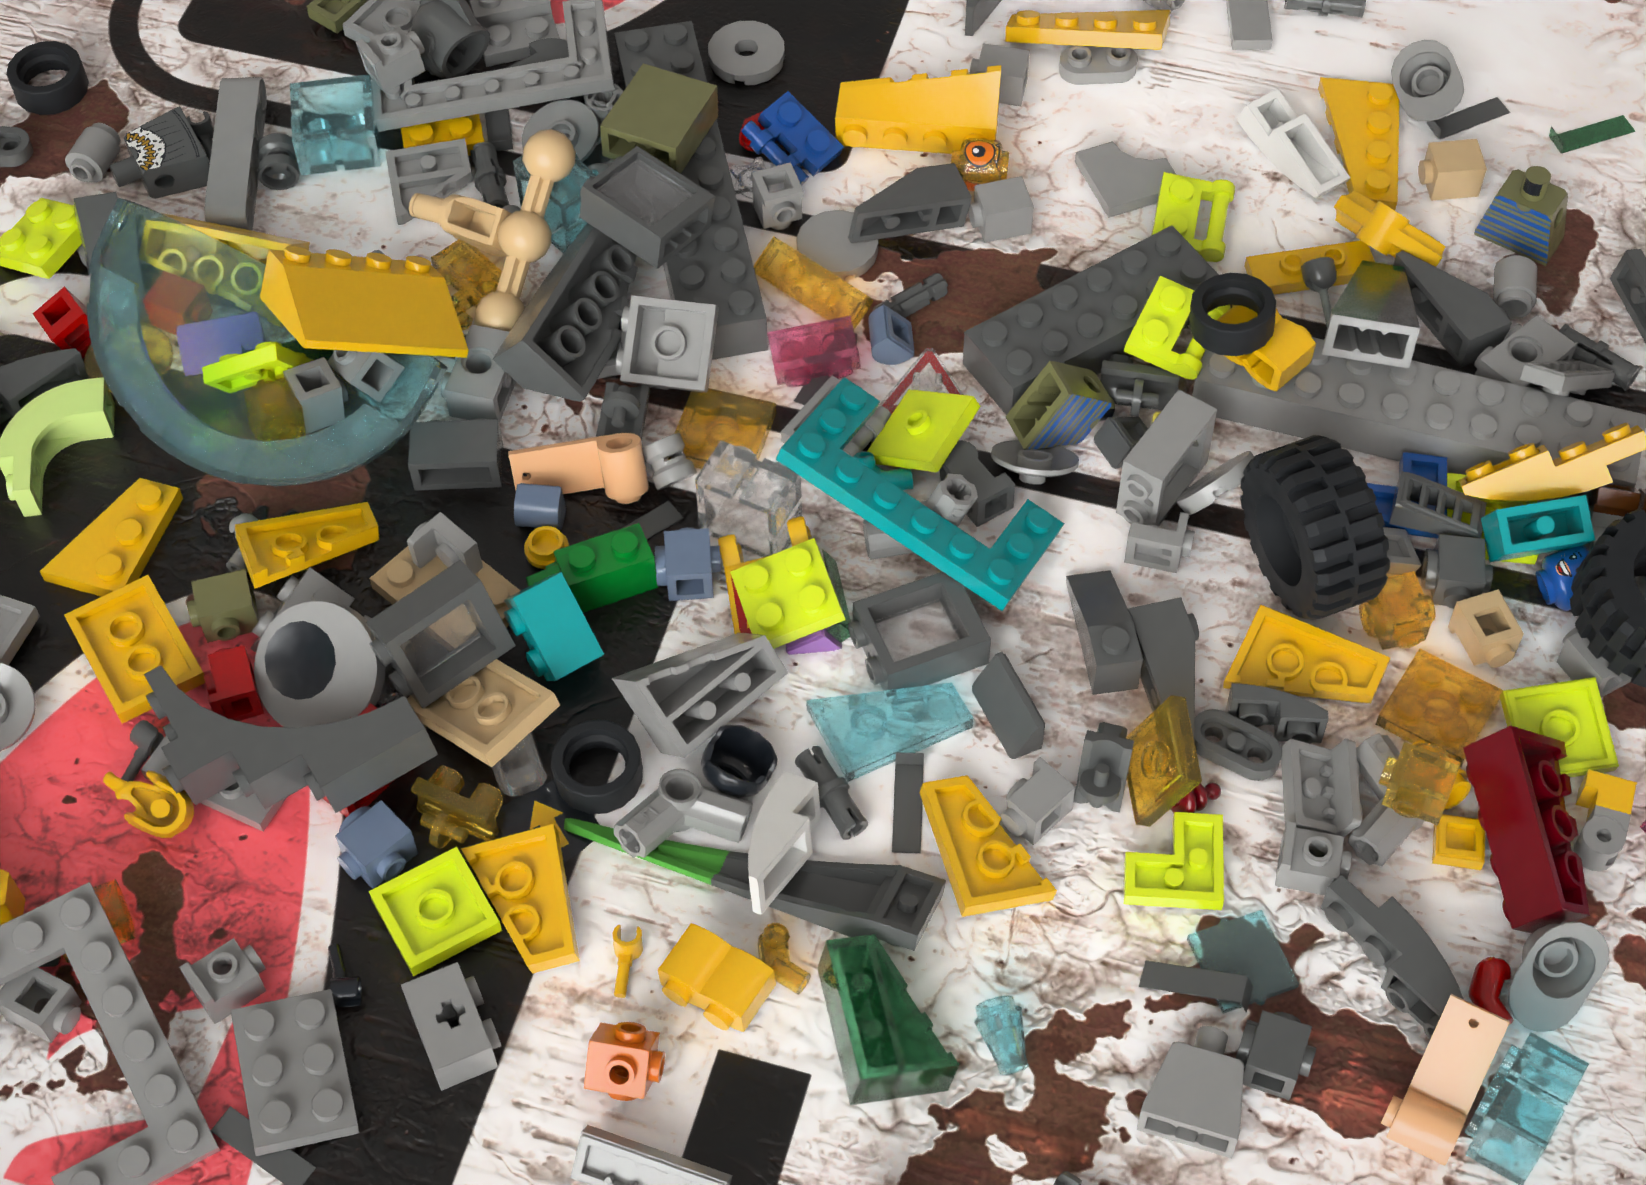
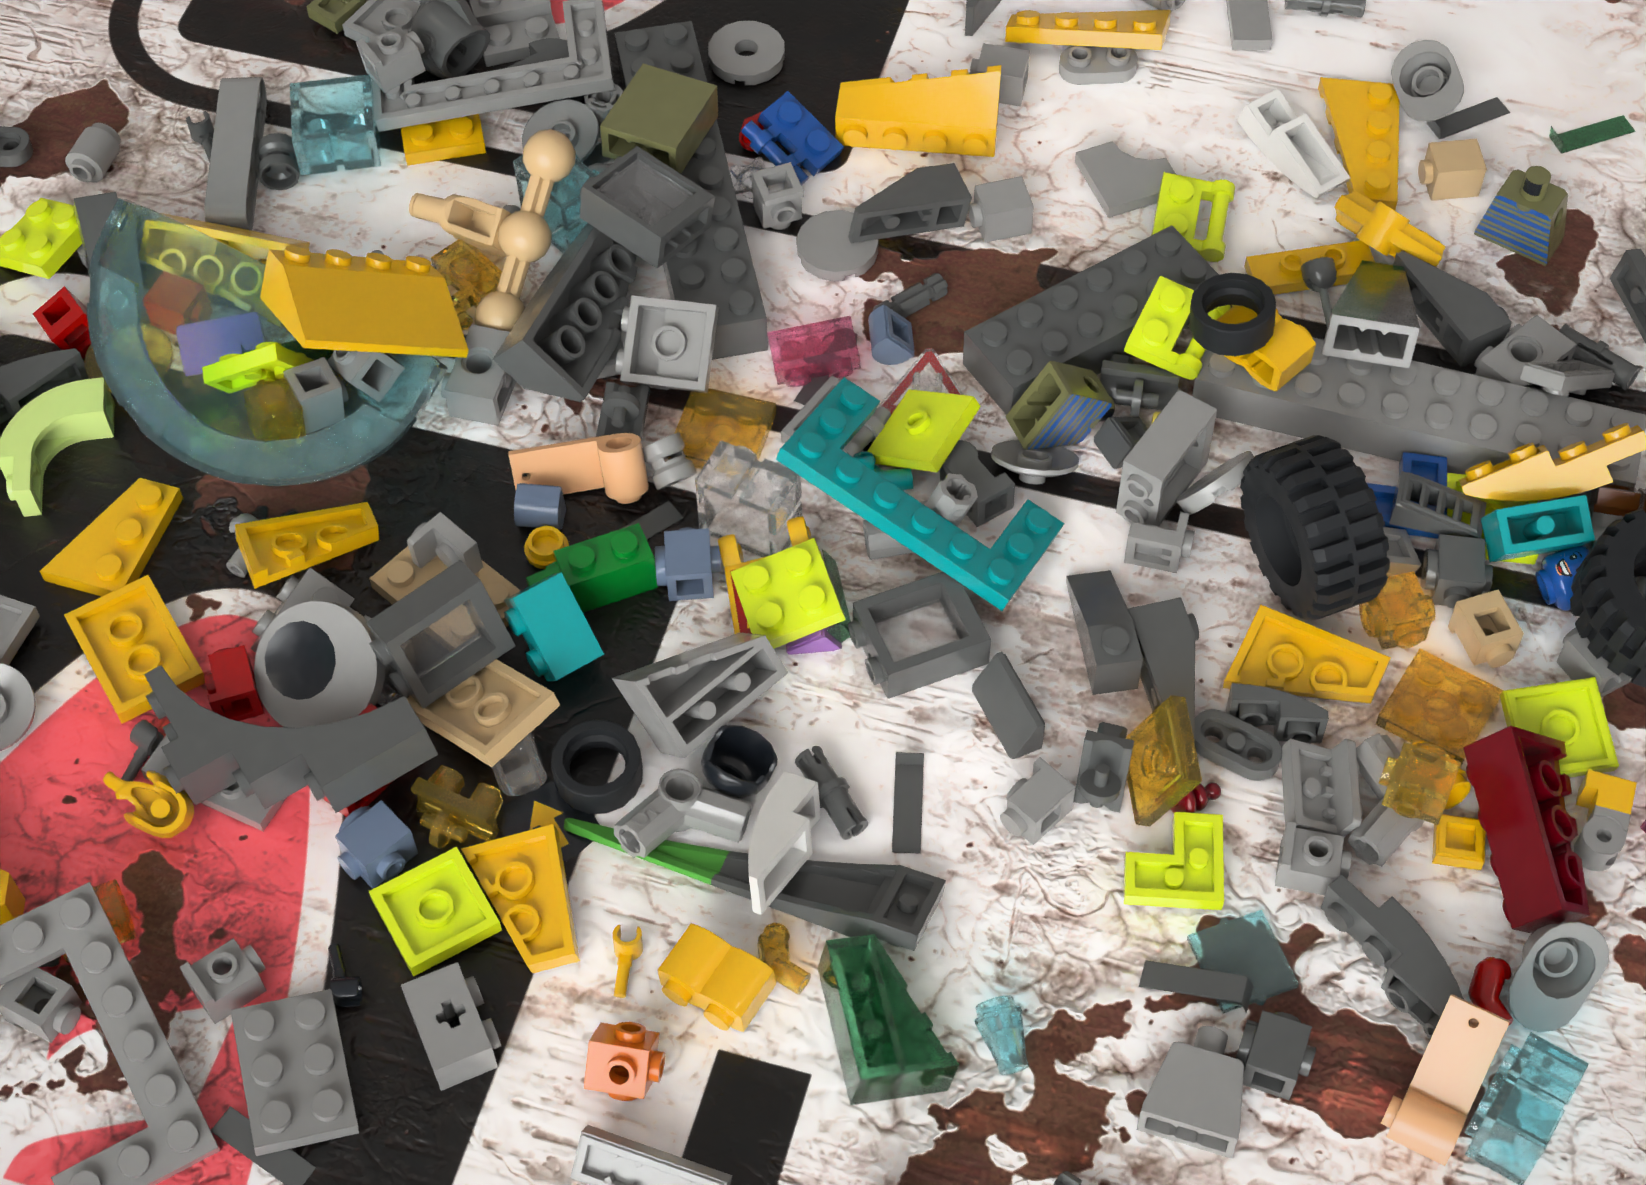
(42, 58): black tyre -> none
(163, 157): dark grey torso -> none
(223, 606): olive brick -> none
(427, 170): light grey wing -> none
(456, 454): dark grey brick -> none
(489, 176): dark grey pin -> none
(499, 129): dark grey piece -> none
(810, 283): clear yellow plate -> none
(873, 726): clear light blue wing -> none
(978, 854): yellow wing -> none
(981, 161): clear yellow head -> none
(1515, 285): light grey brick -> none

